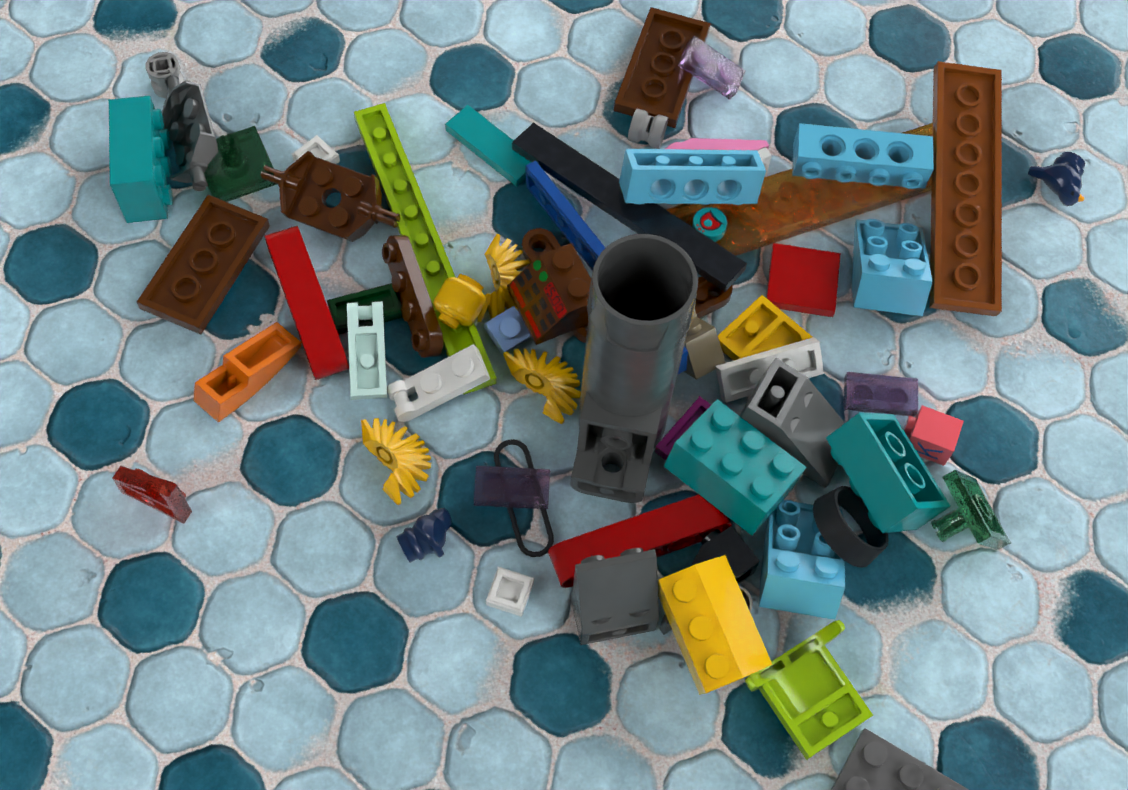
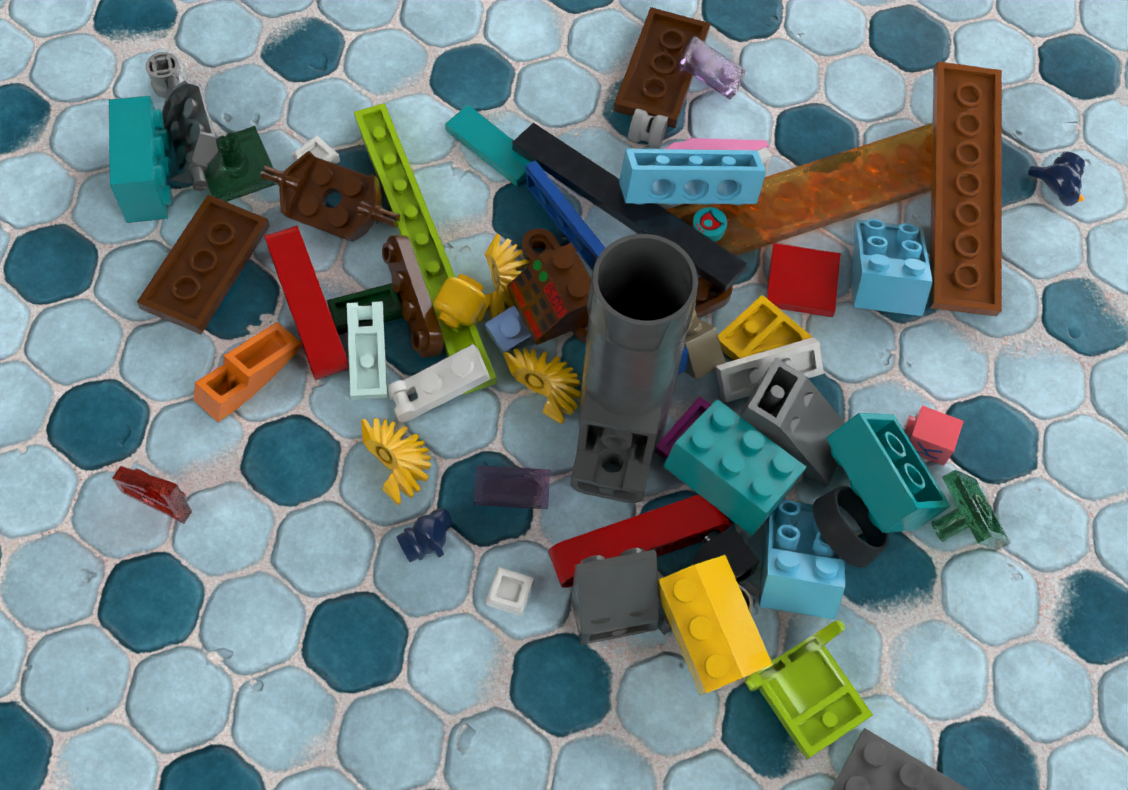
(510, 509): black piece -> none
(862, 156): medium azure brick -> none
(880, 394): clear purple plate -> none

